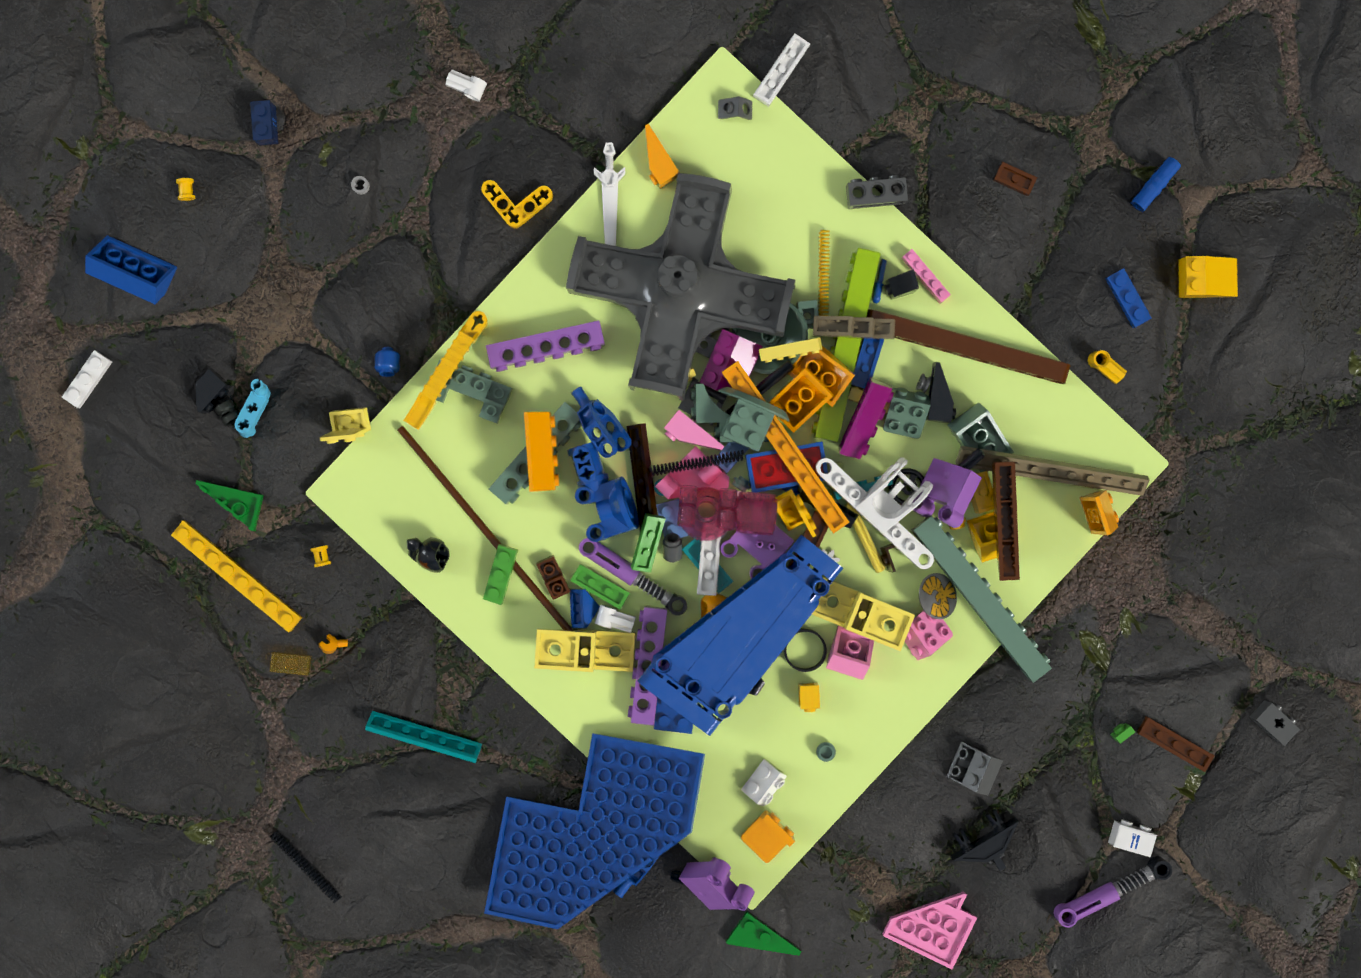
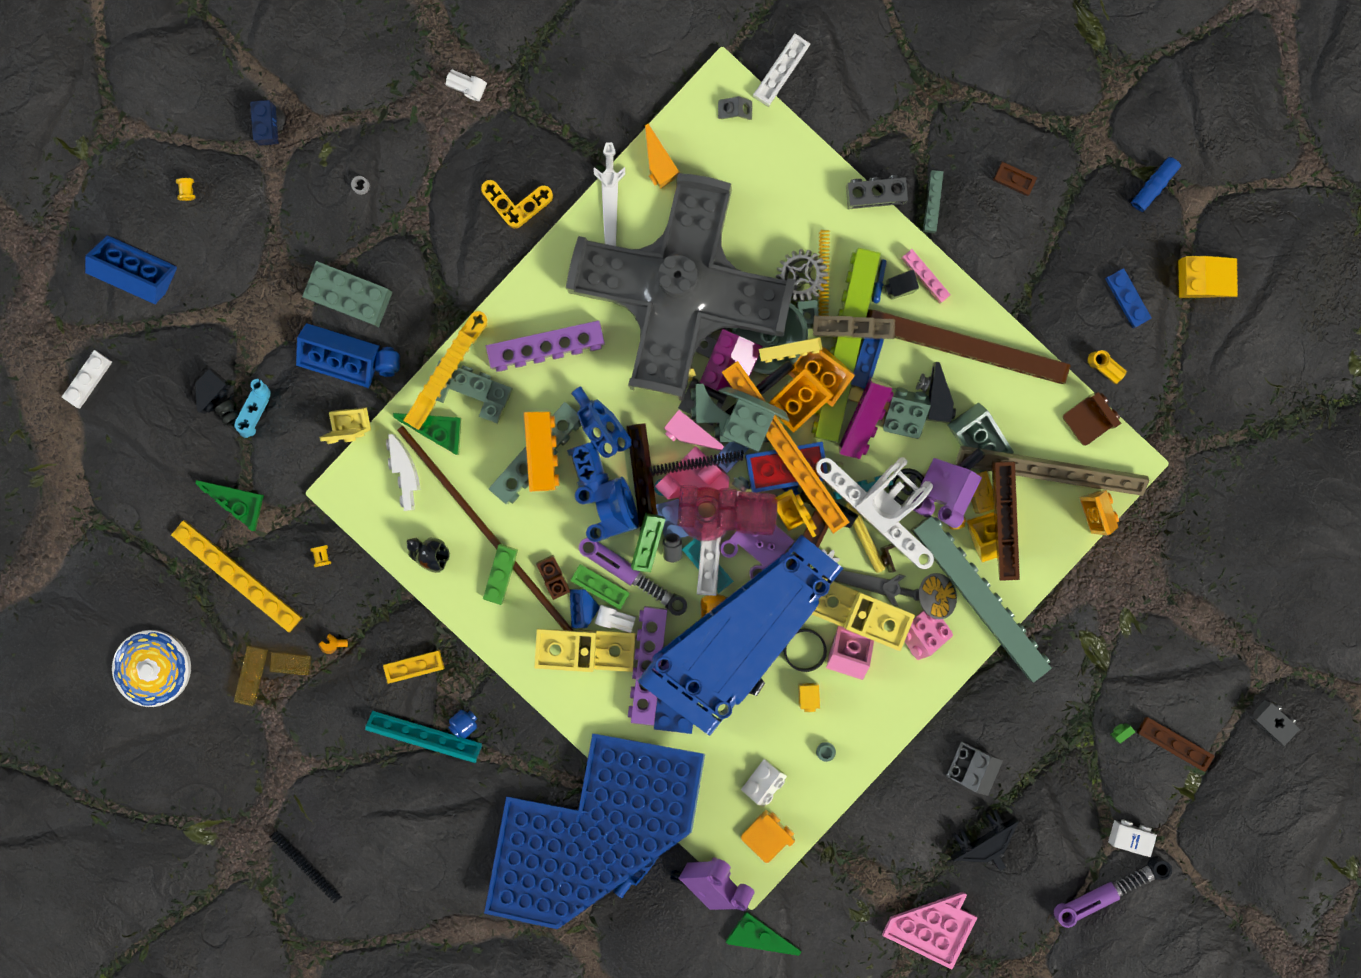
(151, 668): none -> dish
(250, 675): none -> clear yellow plate
(336, 355): none -> blue slope
(347, 294): none -> sand green brick
(402, 463): none -> white slope
(413, 666): none -> yellow plate
(439, 429): none -> green wing
(463, 724): none -> blue head
(815, 285): none -> light grey gear
(879, 585): none -> dark grey sword
(933, 201): none -> sand green piece
(1091, 418): none -> reddish brown bracket

